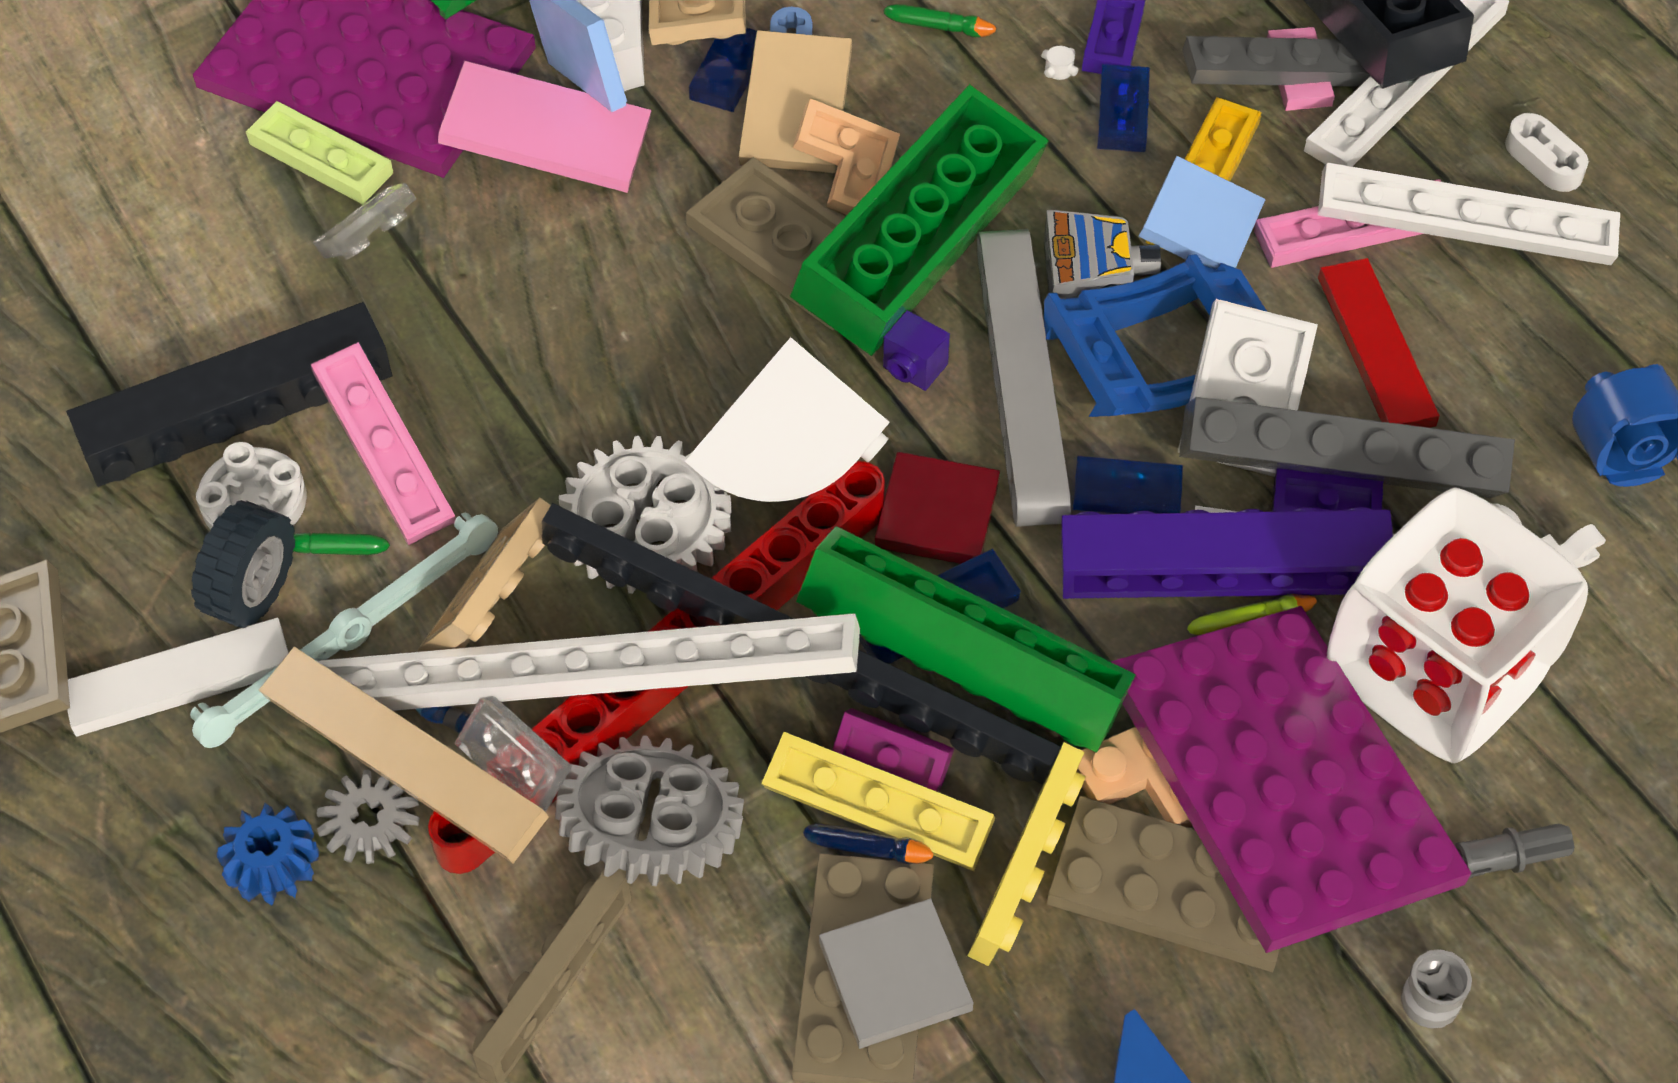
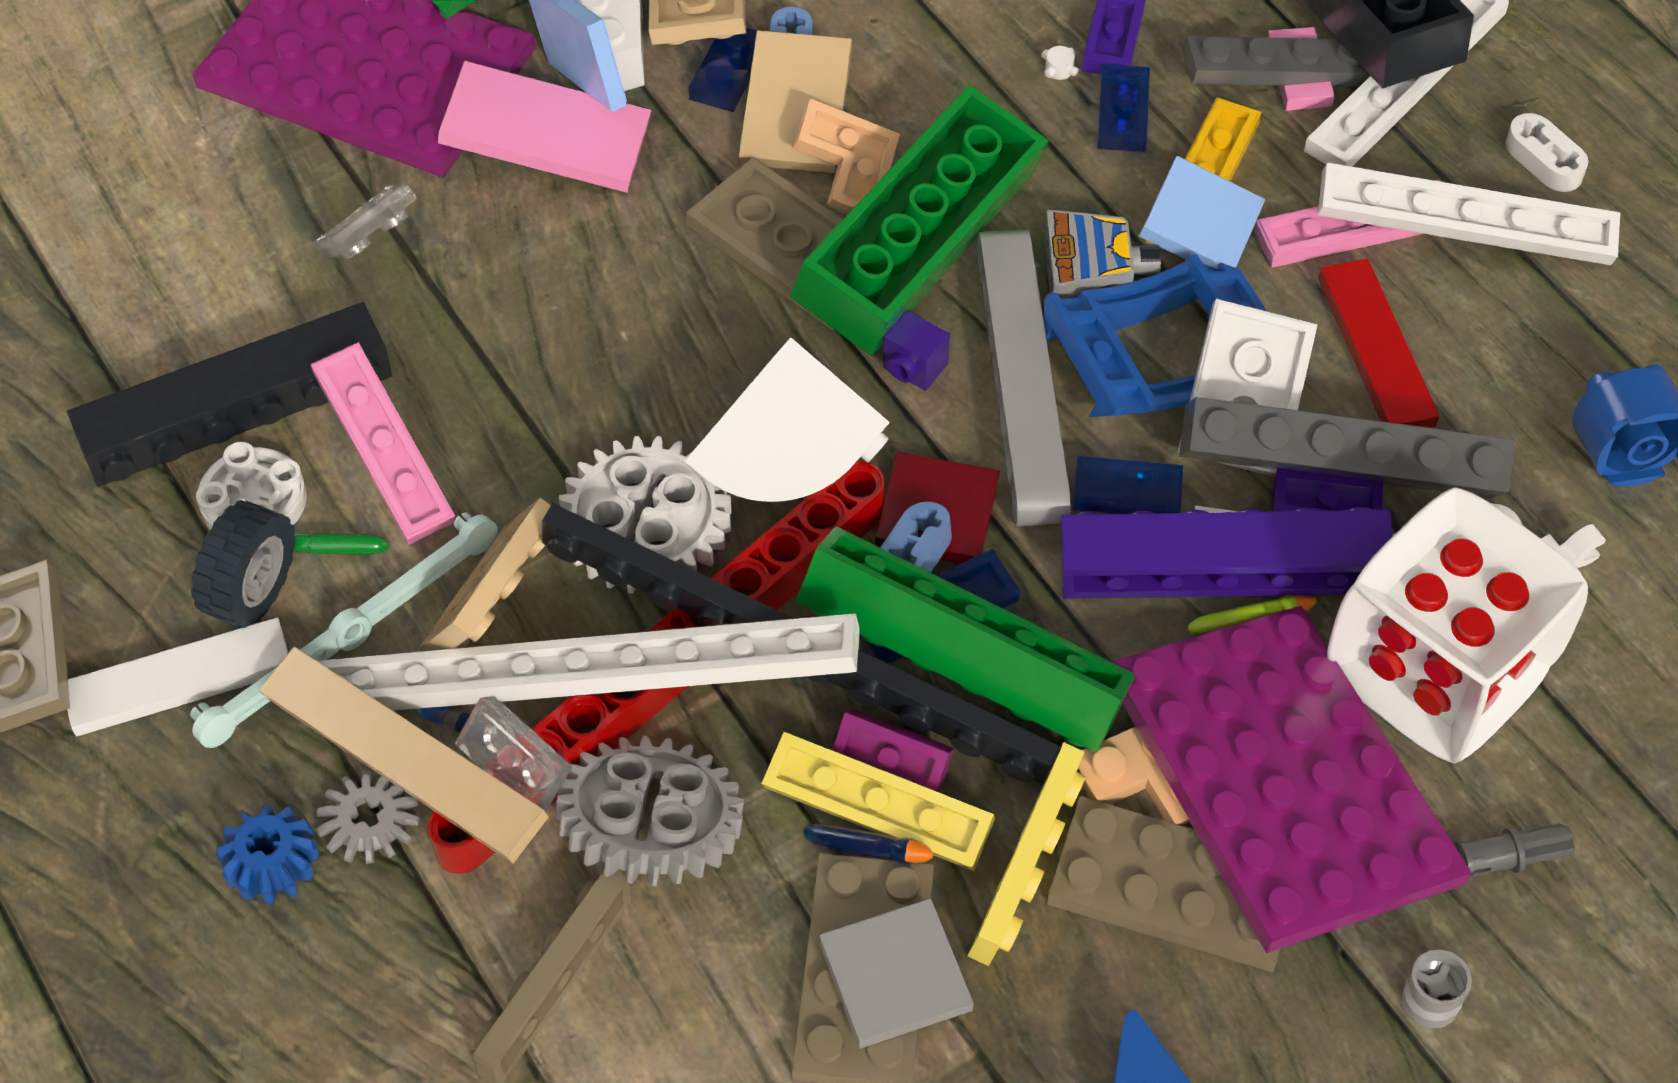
(319, 152): yellowish green plate -> none
(932, 544): none -> medium blue beam
(941, 20): green piece -> none

